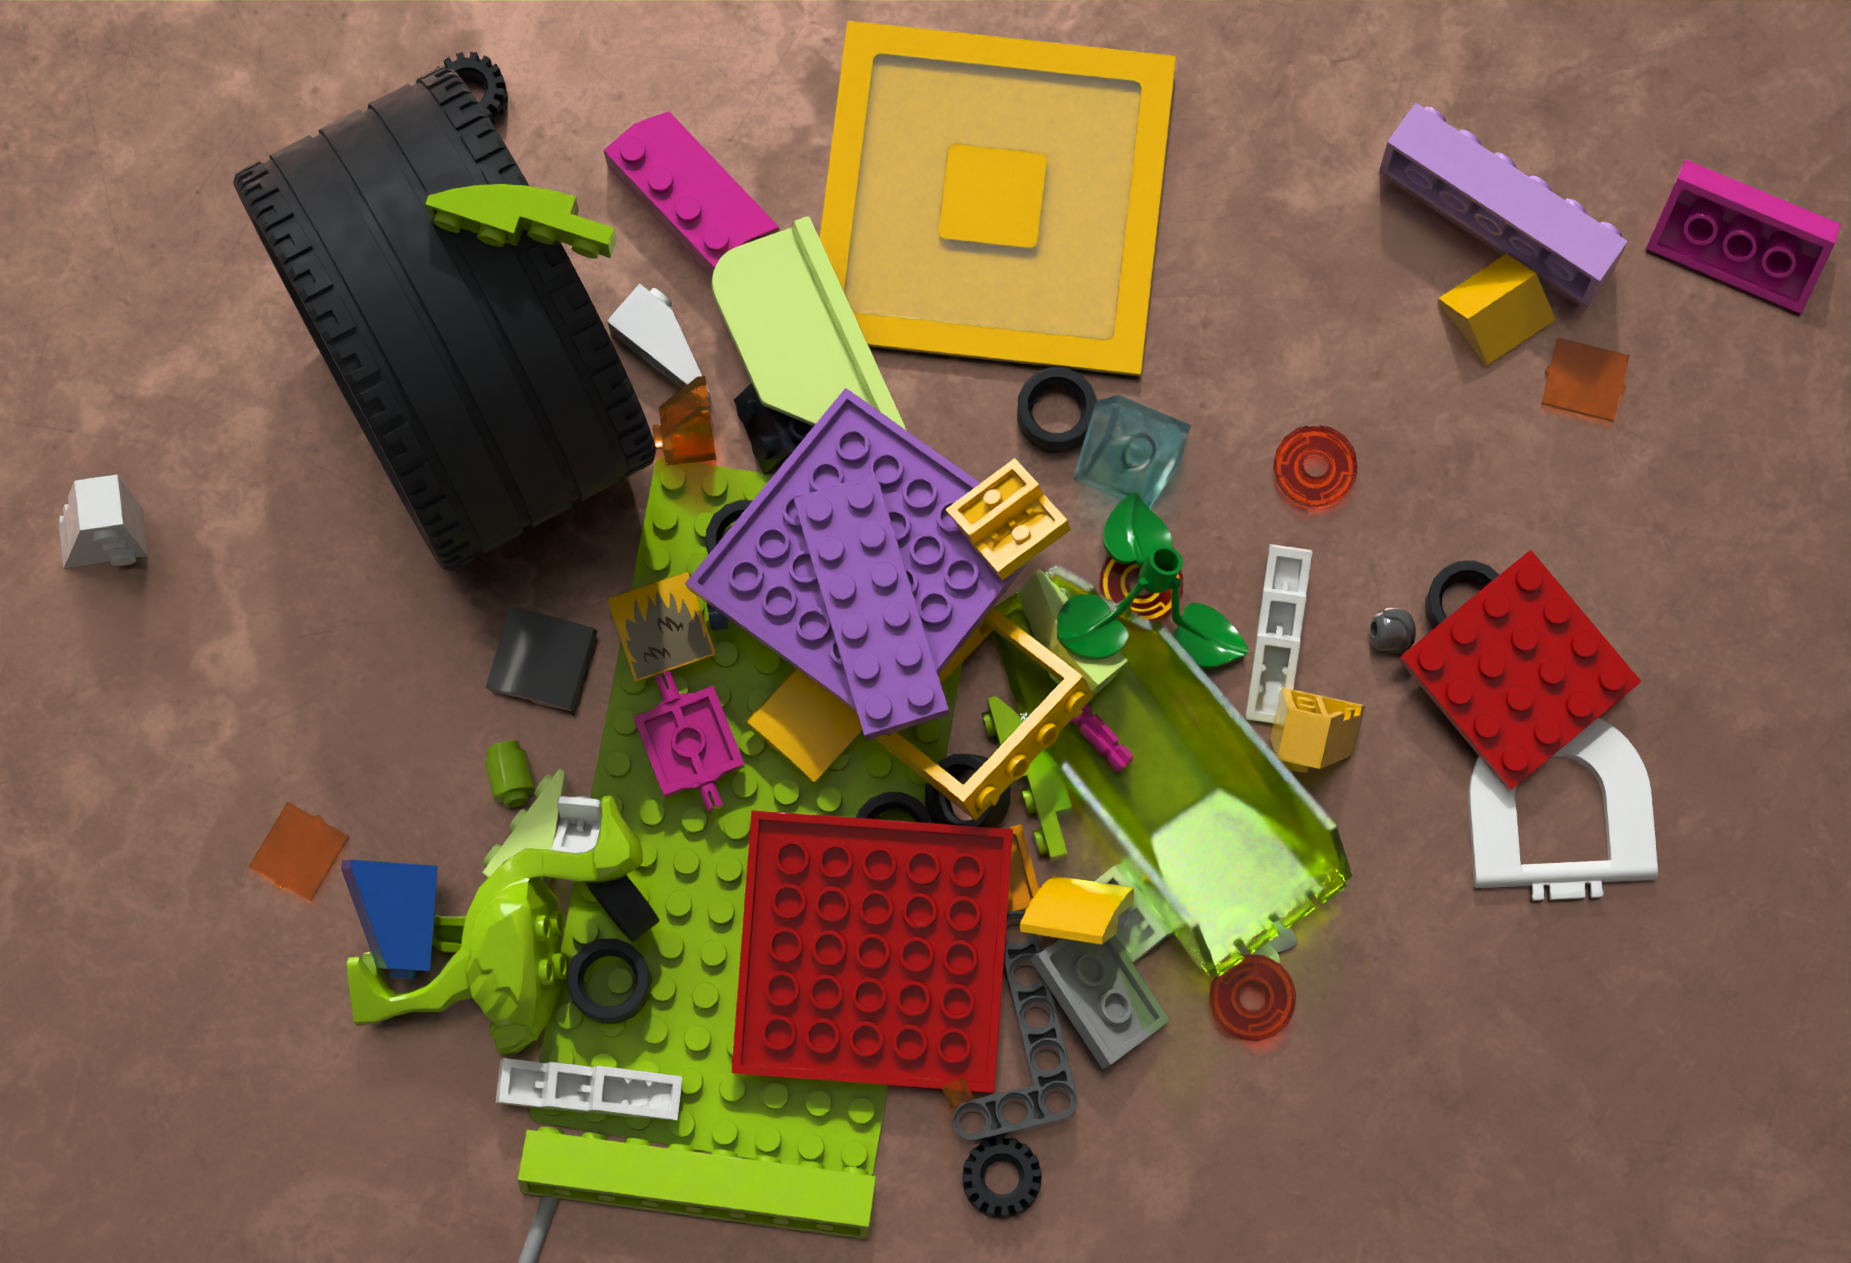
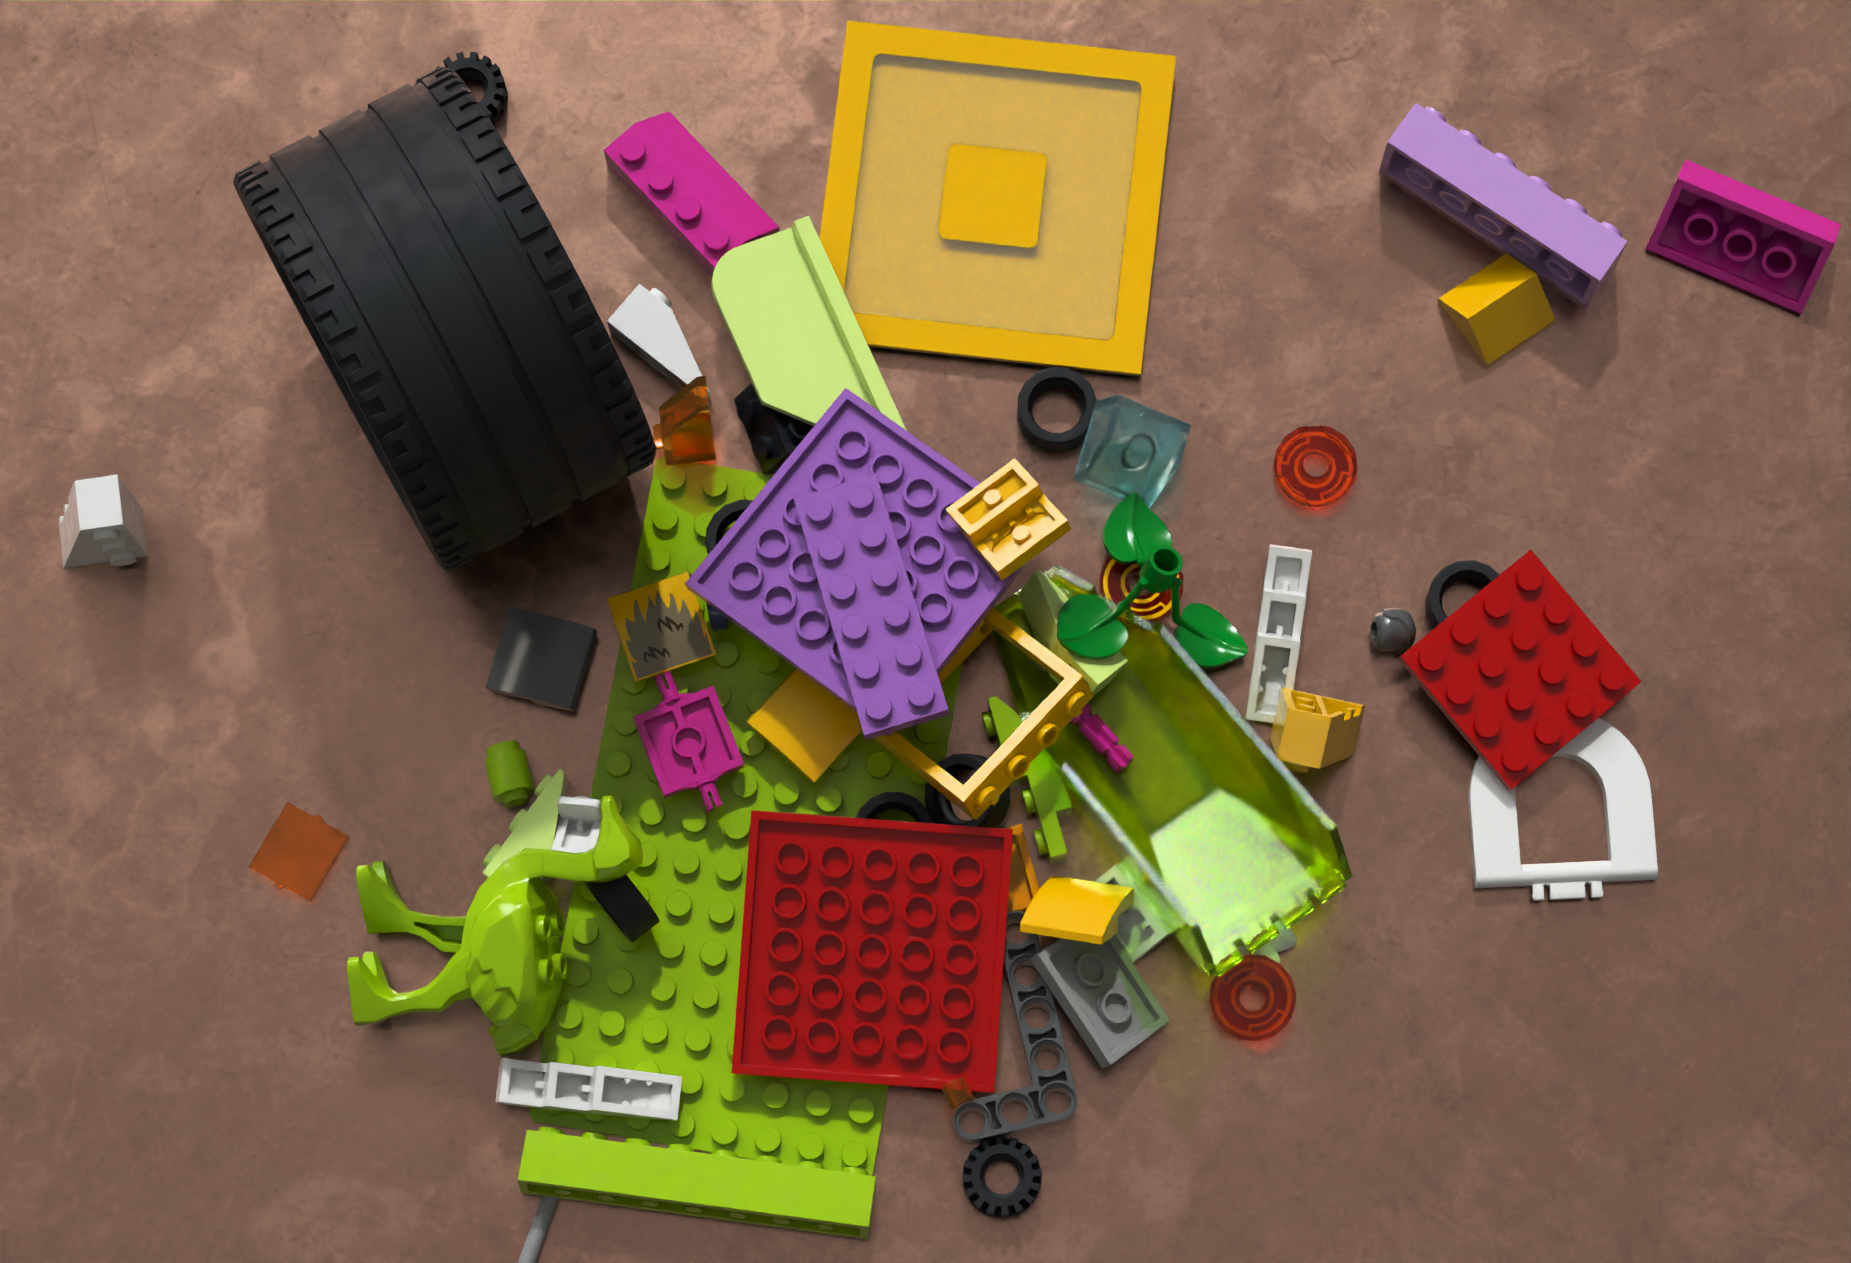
(395, 912): blue slope -> none
(505, 210): lime slope -> none
(585, 958): black tyre -> none
(1585, 379): clear orange piece -> none

